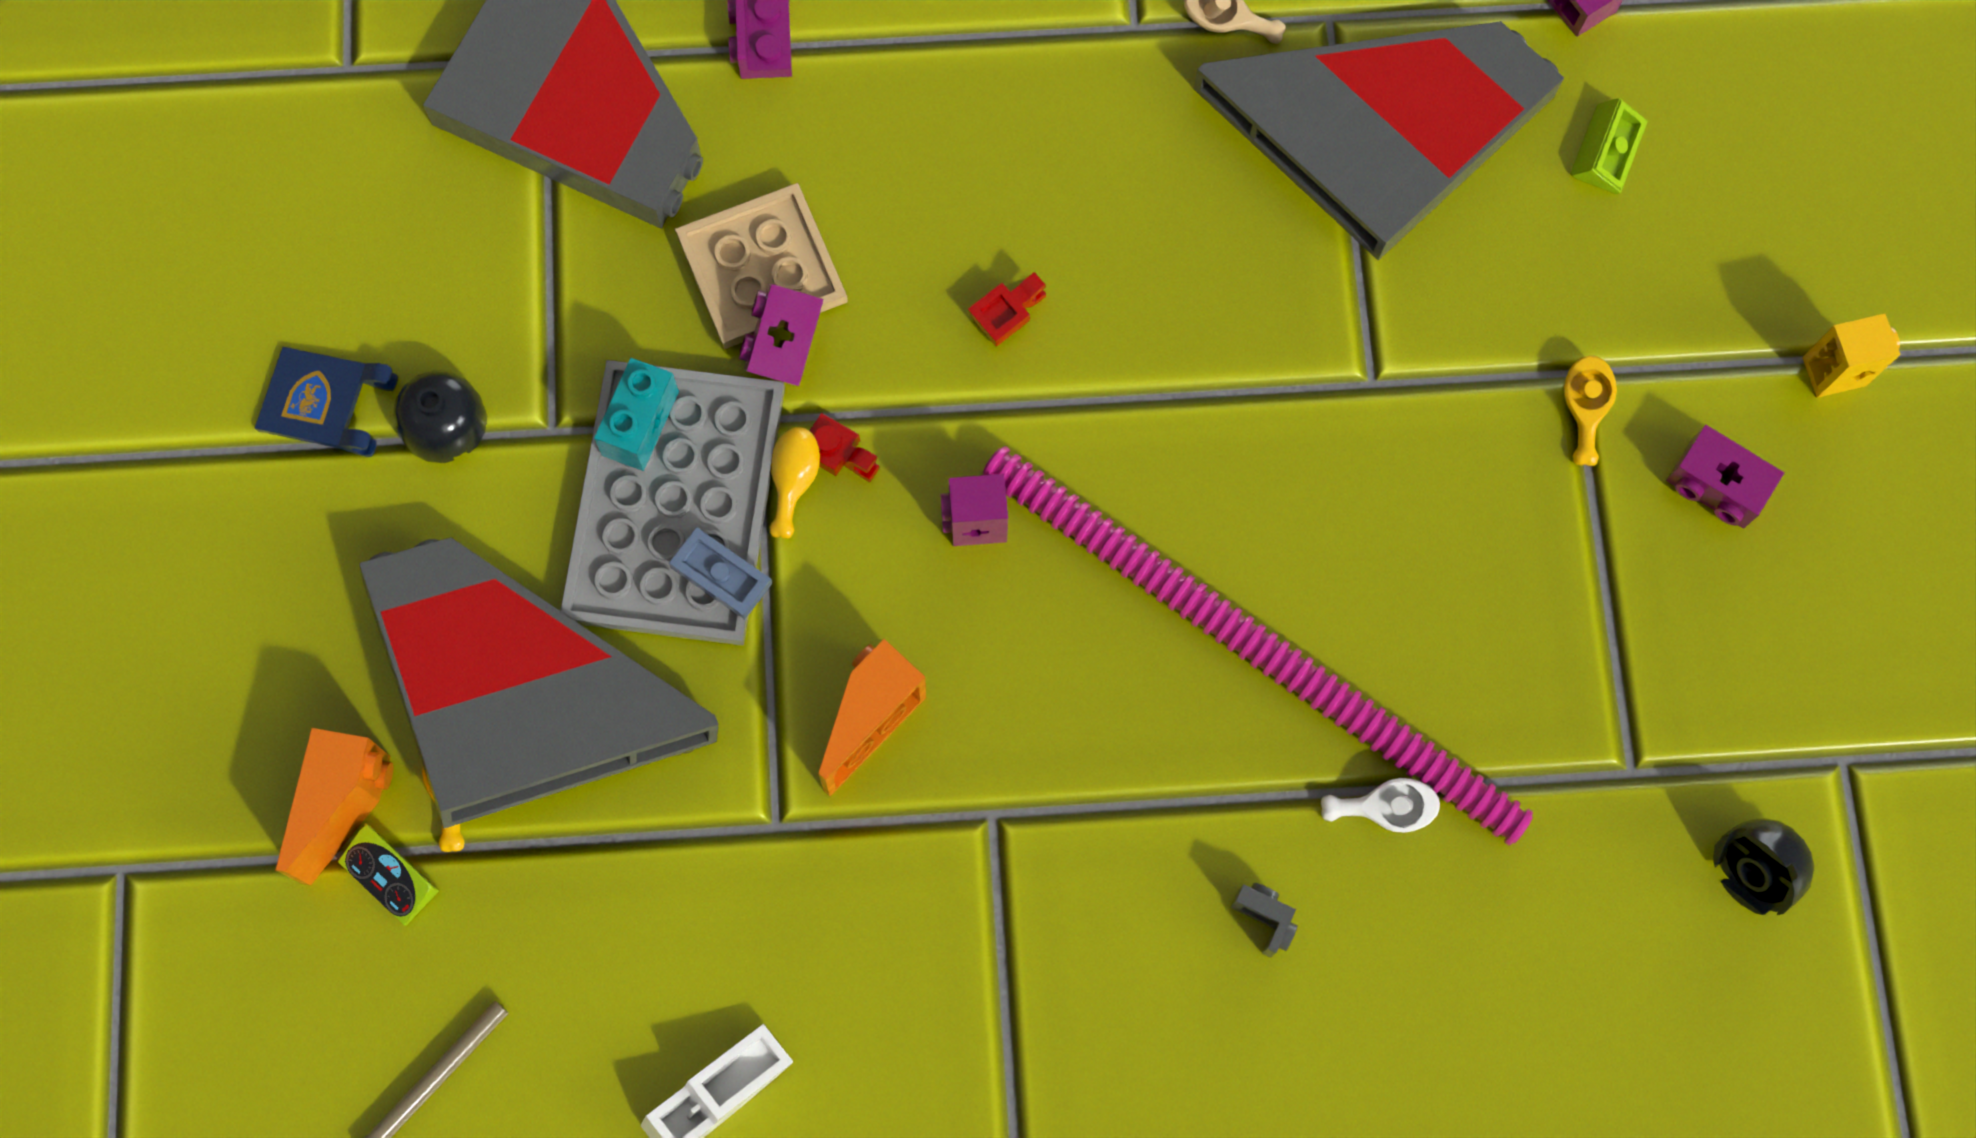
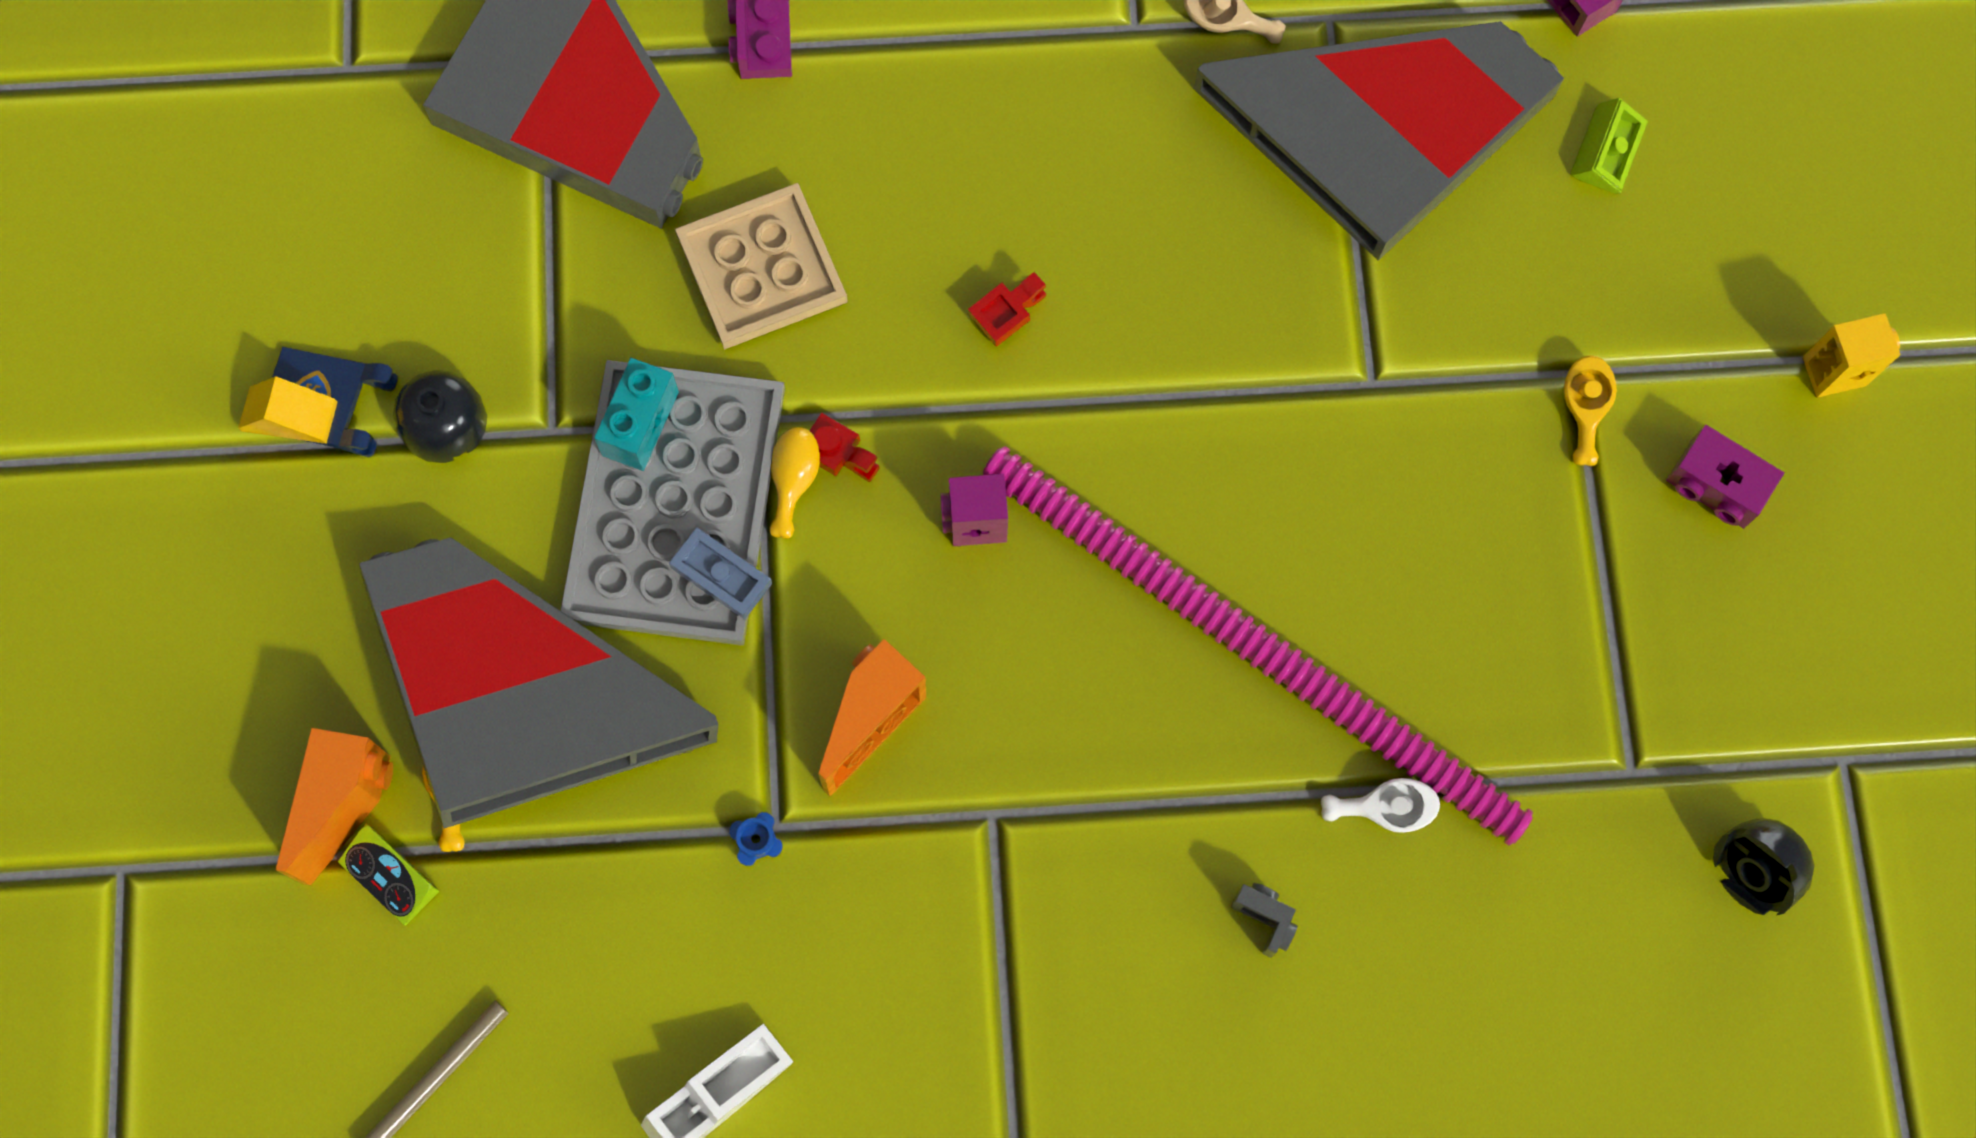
(287, 411): none -> yellow slope
(743, 833): none -> blue plate
(800, 317): magenta brick -> none

